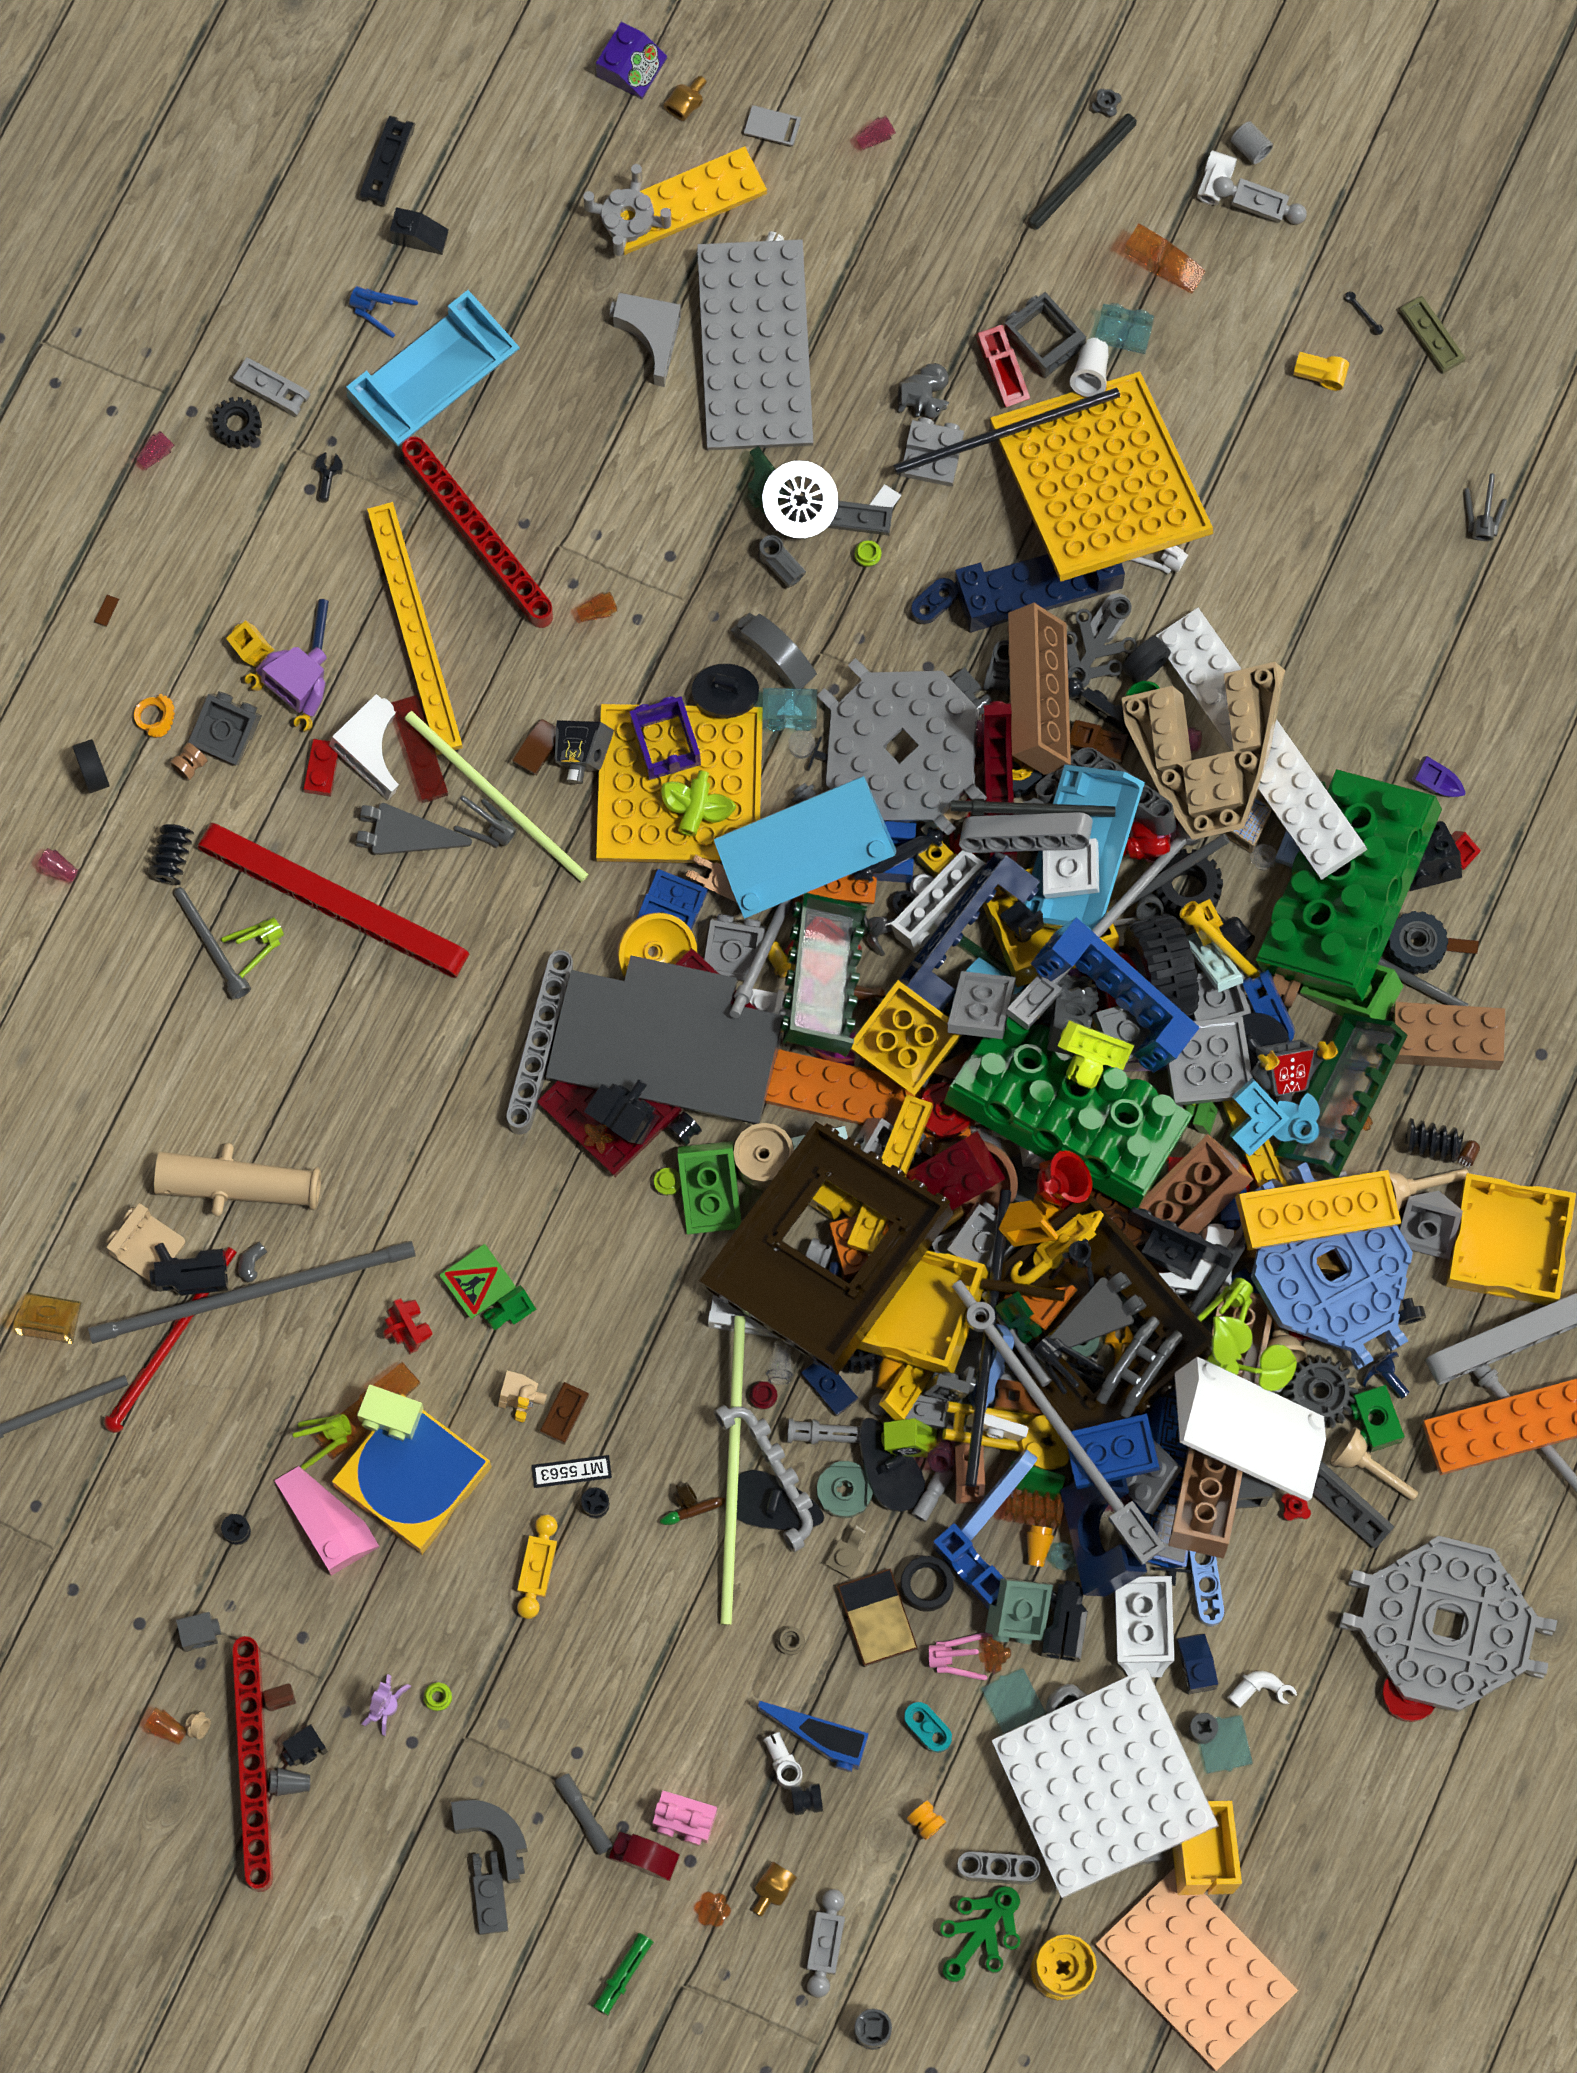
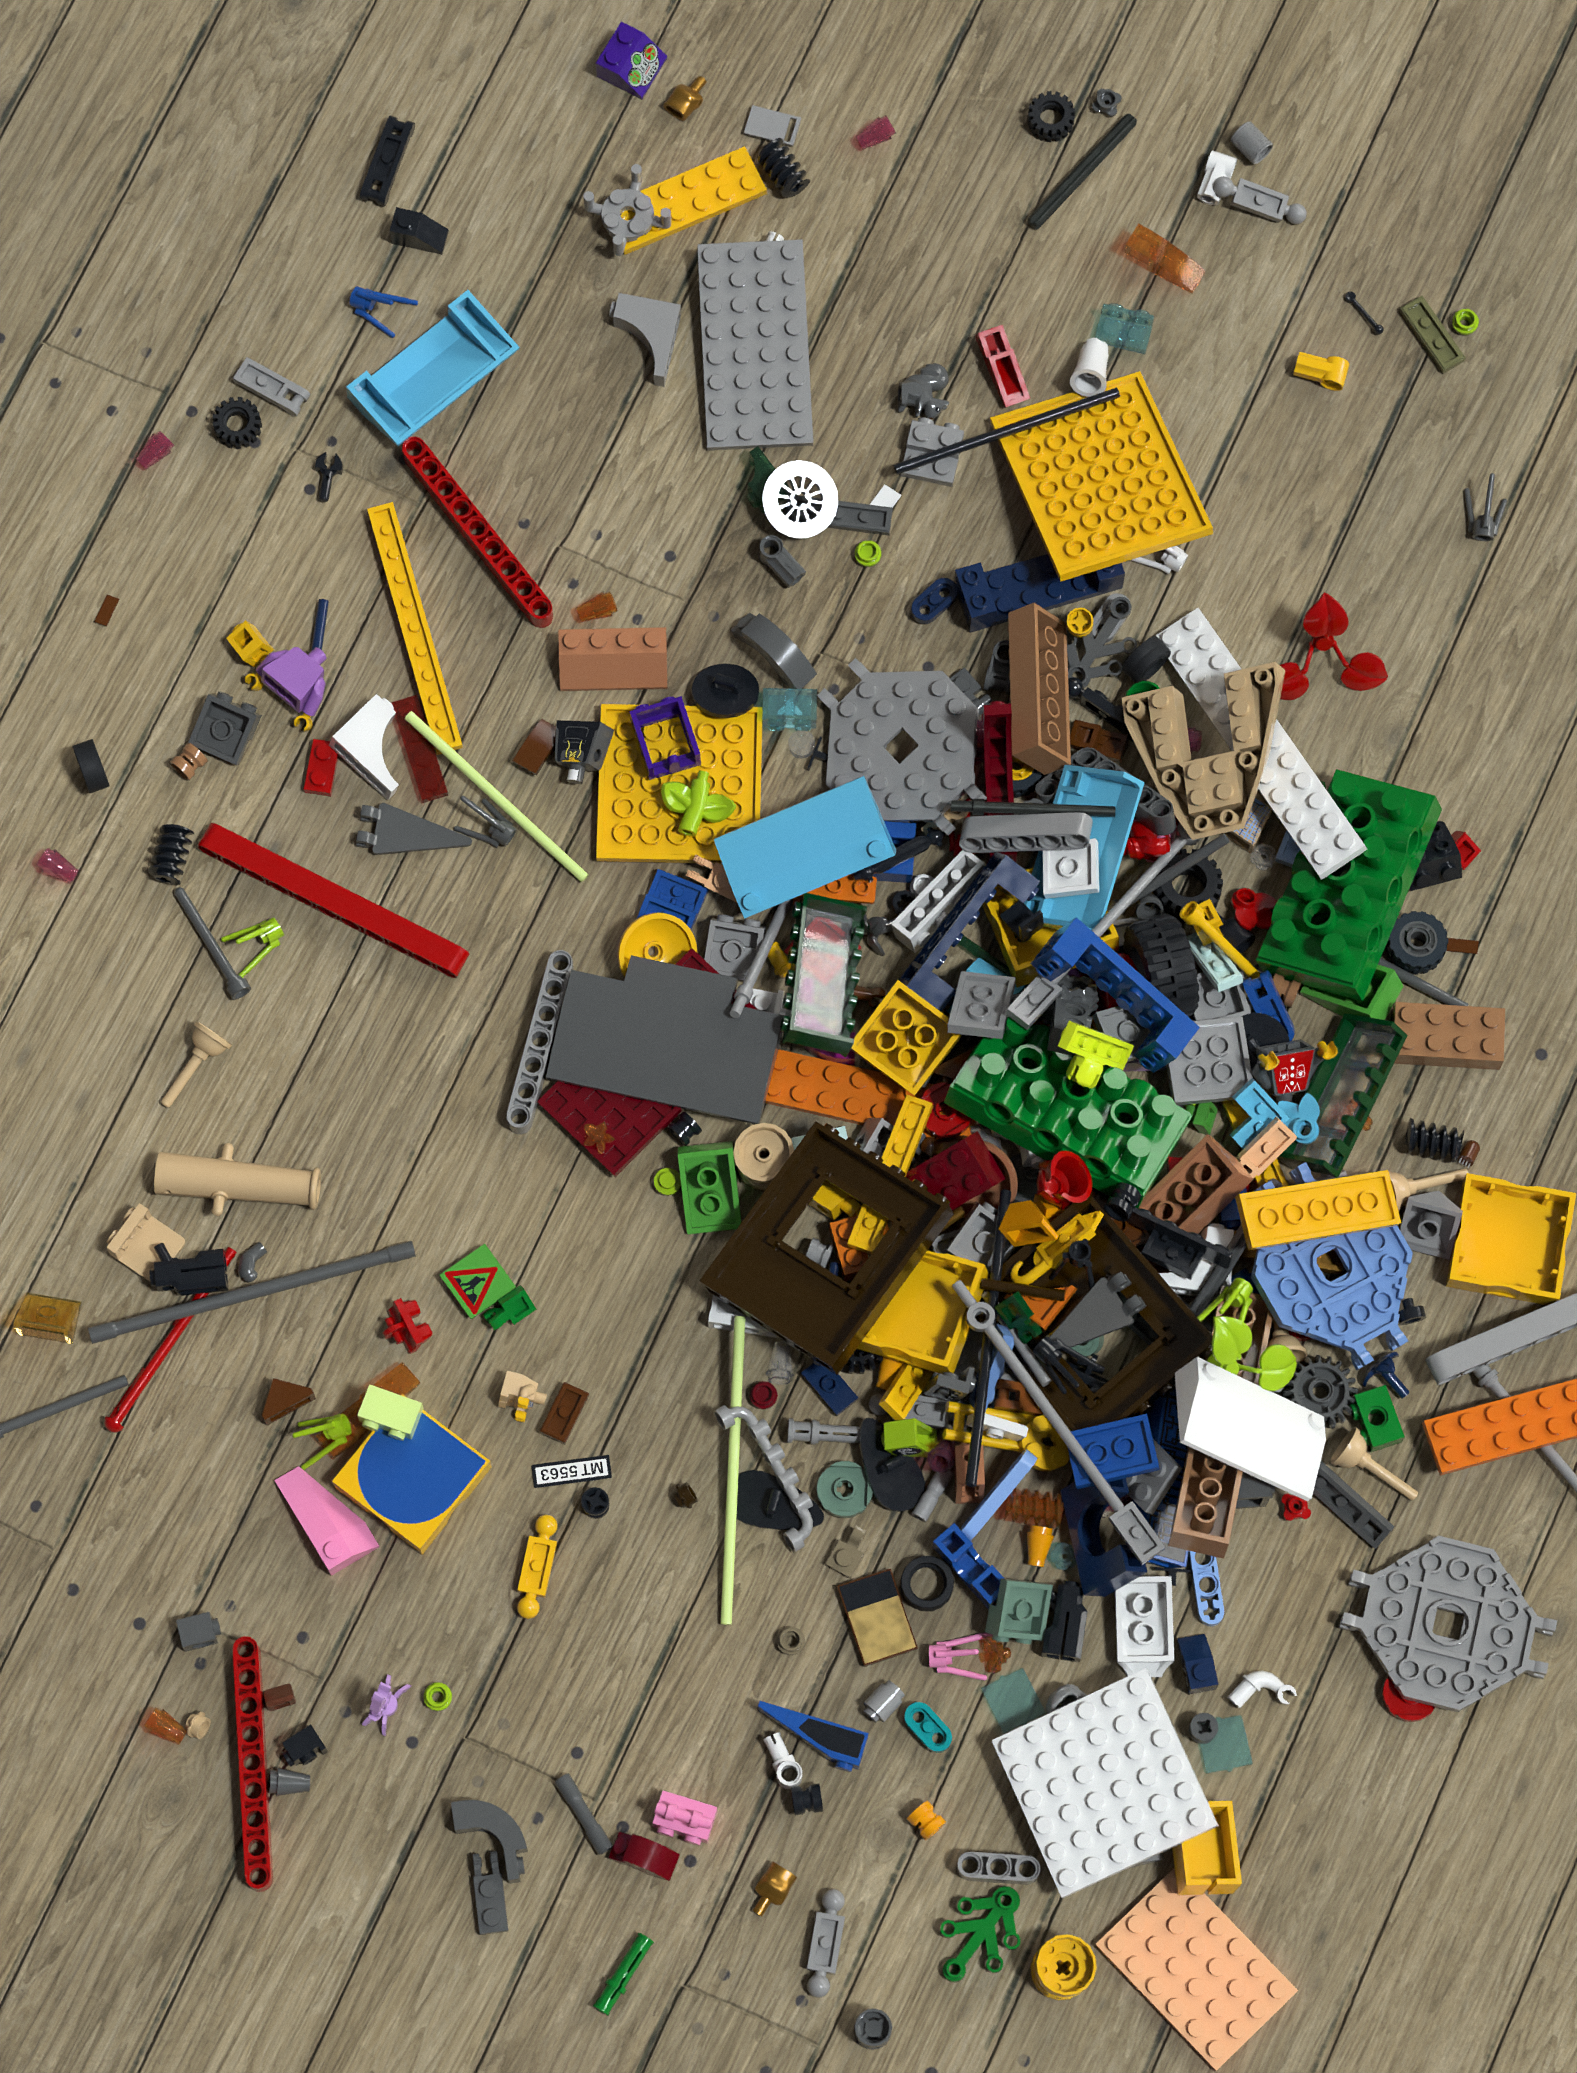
(160, 728): light orange piece -> none
(206, 1044): none -> tan piece
(238, 1534): black wheel -> none
(284, 1399): none -> reddish brown slope
(613, 659): none -> nougat slope
(623, 1111): black brick -> none
(696, 1509): reddish brown piece -> none
(716, 1916): clear orange plant -> none
(781, 169): none -> black piece
(803, 793): dark grey plate -> none
(883, 1701): none -> light grey brick
(936, 865): yellow brick -> none
(1042, 1481): green slope -> none
(1049, 102): none -> black tyre
(1061, 353): dark grey window -> none
(1080, 617): none -> yellow wheel
(1119, 1348): light orange bar -> none
(1124, 1198): none -> black wheel
(1141, 1383): dark grey piece -> none
(1253, 908): none -> red plate
(1266, 1147): none -> light nougat hinge
(1324, 622): none -> red plant
(1437, 778): dark purple plate -> none
(1465, 314): none -> lime plate

